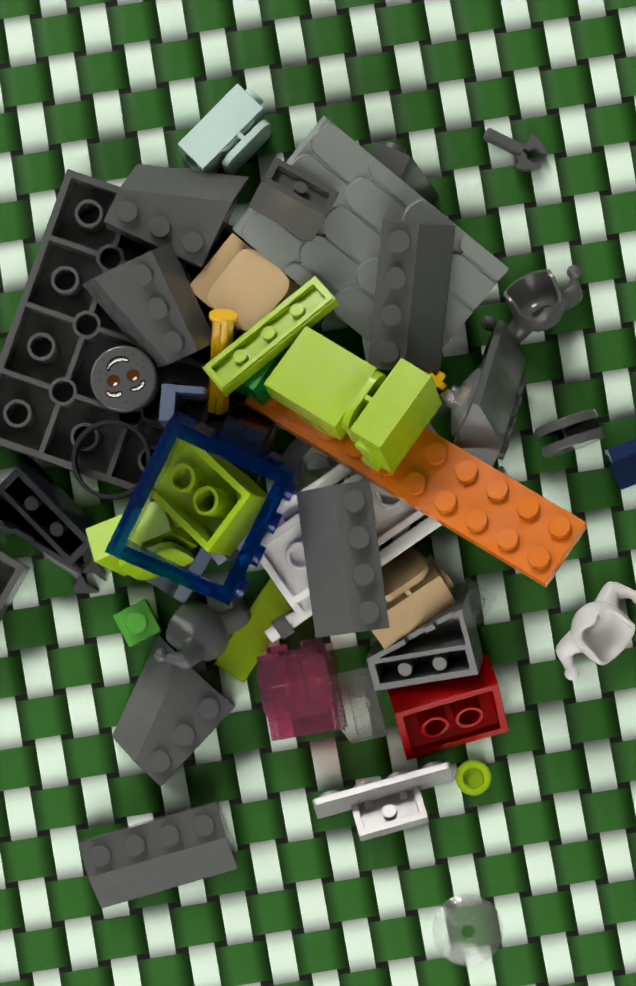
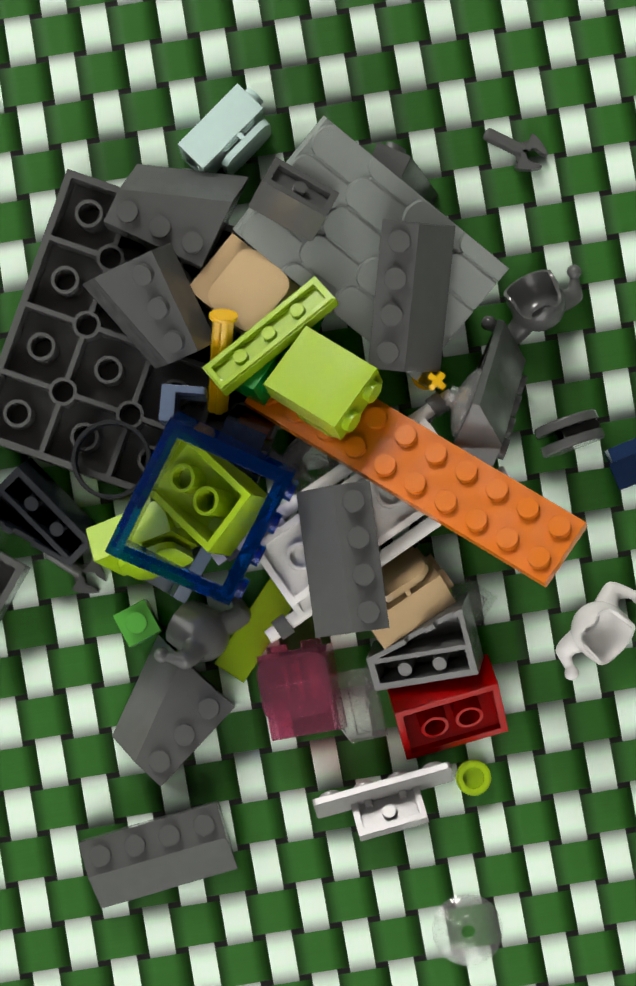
(124, 379): dark grey head -> none
(391, 414): lime brick -> none

